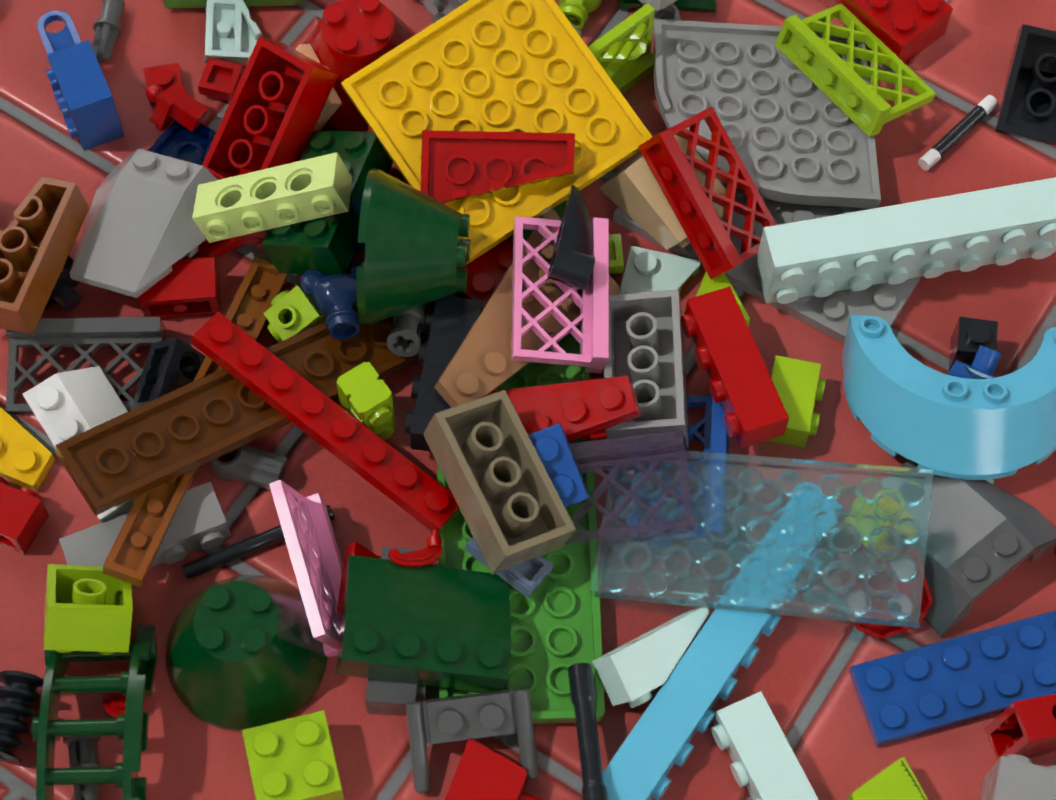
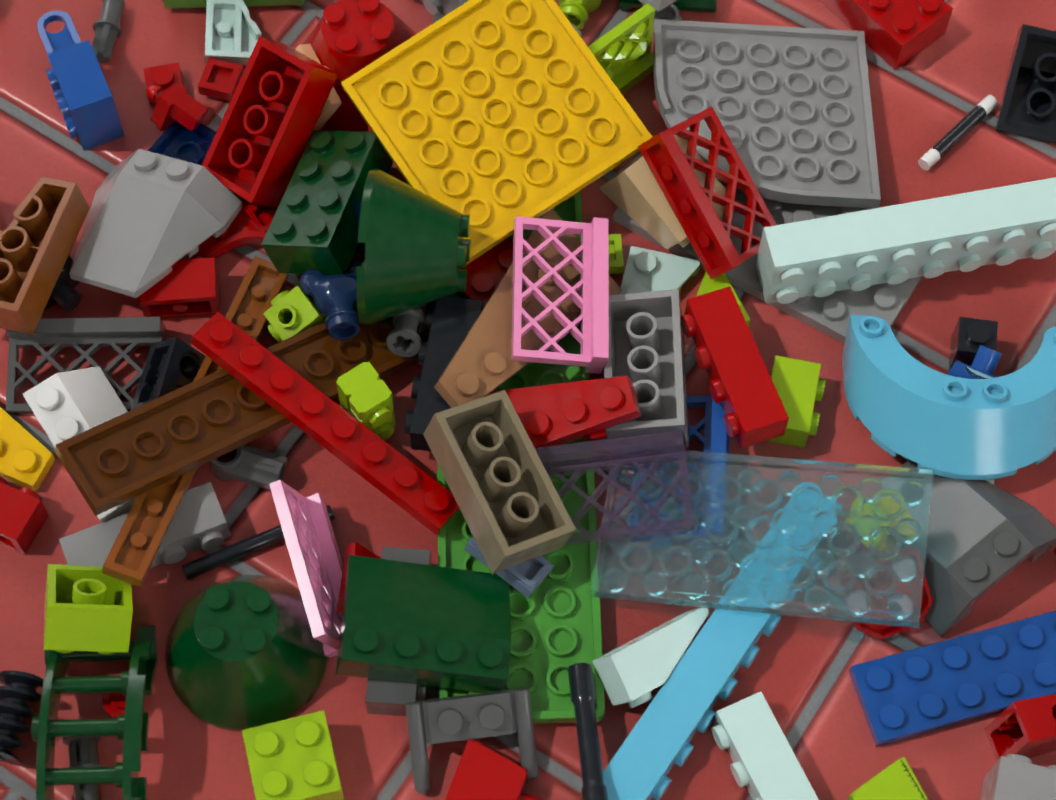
(272, 197): yellowish green brick -> none
(419, 557): red piece -> none
(484, 162): red wing -> none
(560, 464): blue plate -> none
(573, 251): black piece -> none
(841, 79): lime fence -> none

